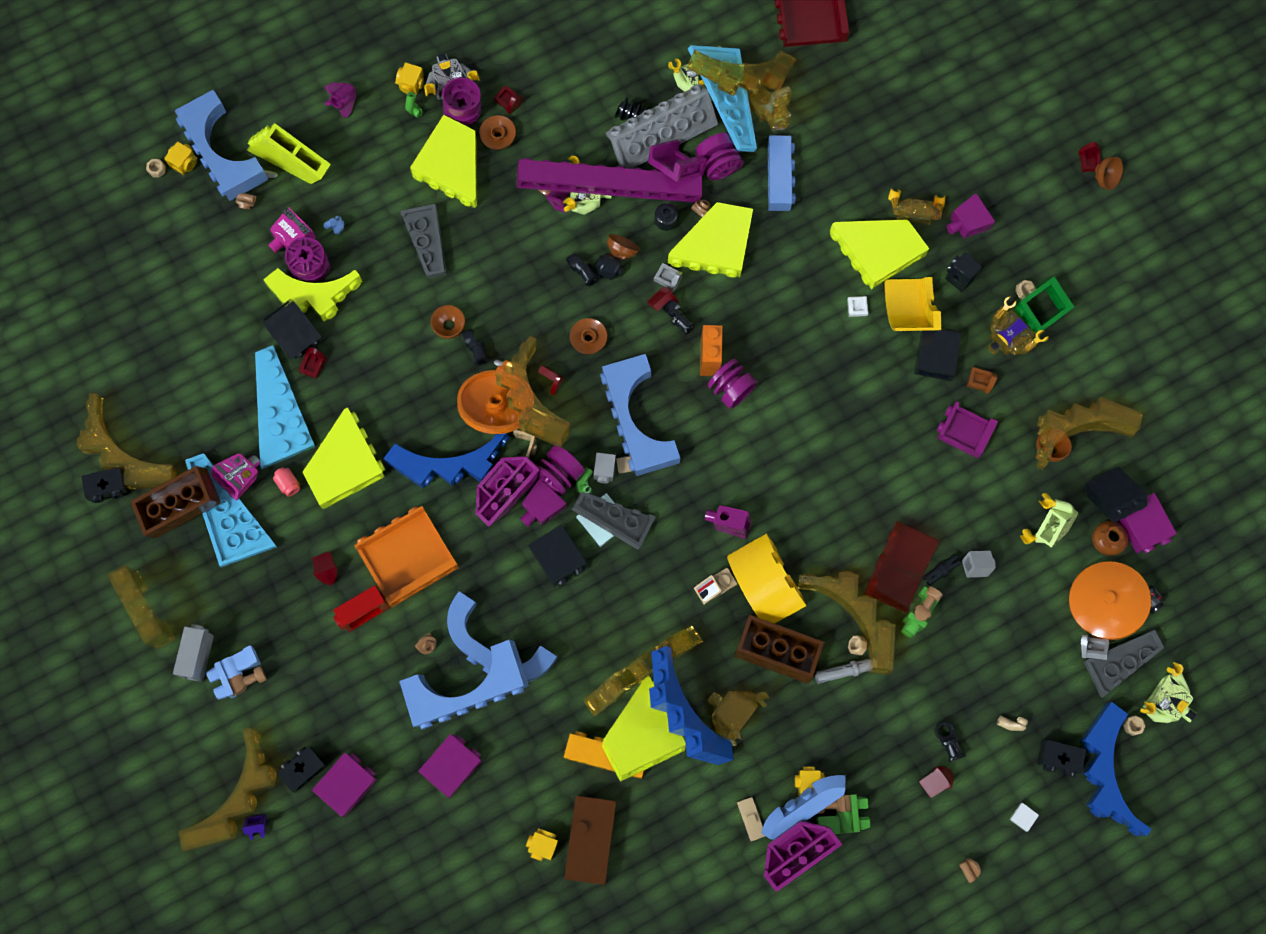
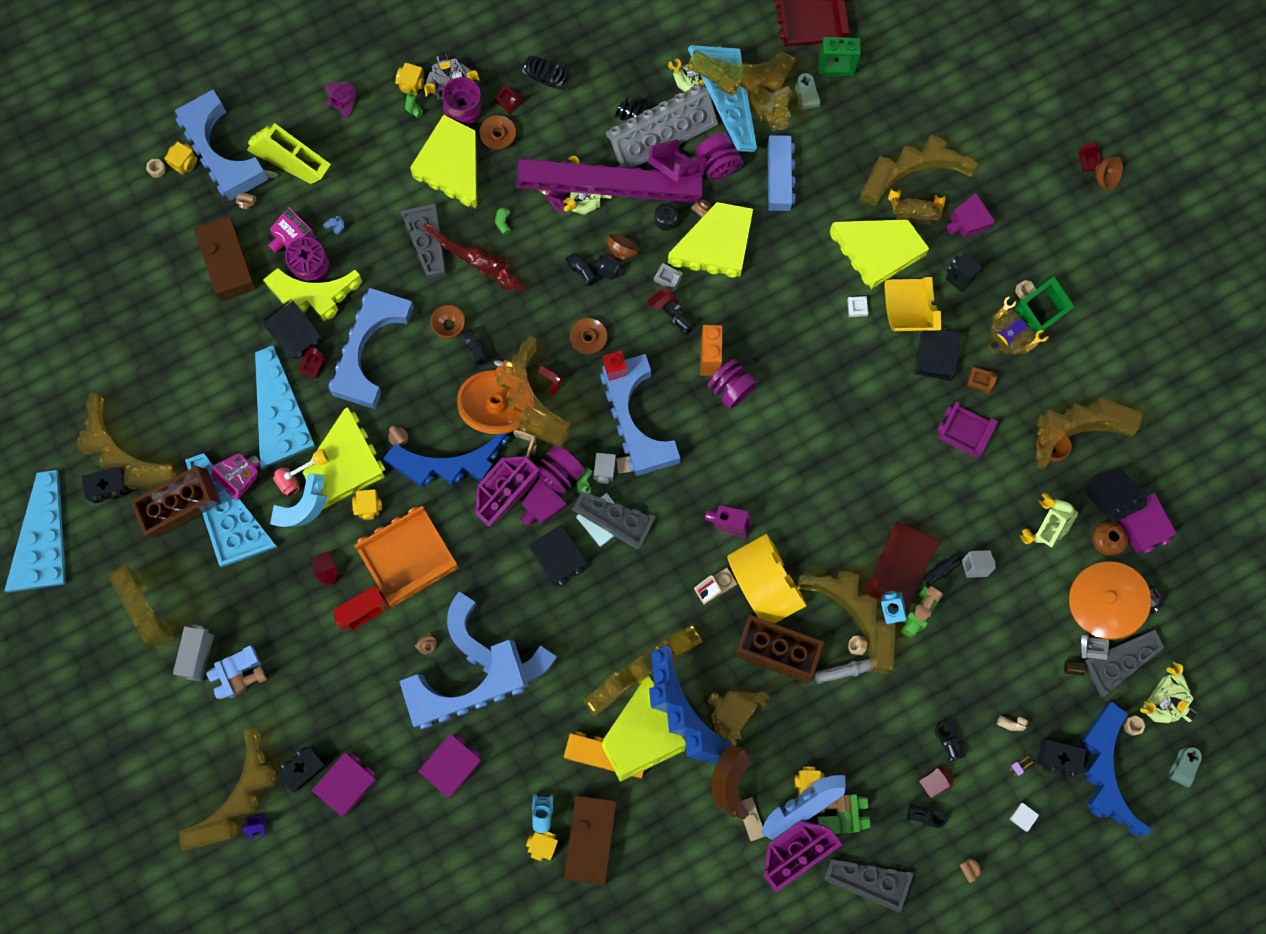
(40, 546): none -> medium azure wing
(225, 259): none -> reddish brown brick
(308, 507): none -> medium azure arch
(319, 458): none -> hinge
(366, 504): none -> yellow brick
(377, 311): none -> medium blue arch
(397, 436): none -> medium nougat plate
(480, 259): none -> clear red animal
(500, 219): none -> bright green arm
(542, 812): none -> medium azure piece
(546, 72): none -> black gear
(615, 365): none -> red brick
(726, 779): none -> reddish brown arch
(807, 93): none -> sand green piece
(838, 58): none -> green window
(876, 884): none -> dark grey wing
(893, 615): none -> medium azure brick
(911, 160): none -> clear yellow arch
(926, 817): none -> black connector
(1016, 767): none -> piece
(1074, 667): none -> dark brown hinge
(1183, 769): none -> sand green piece

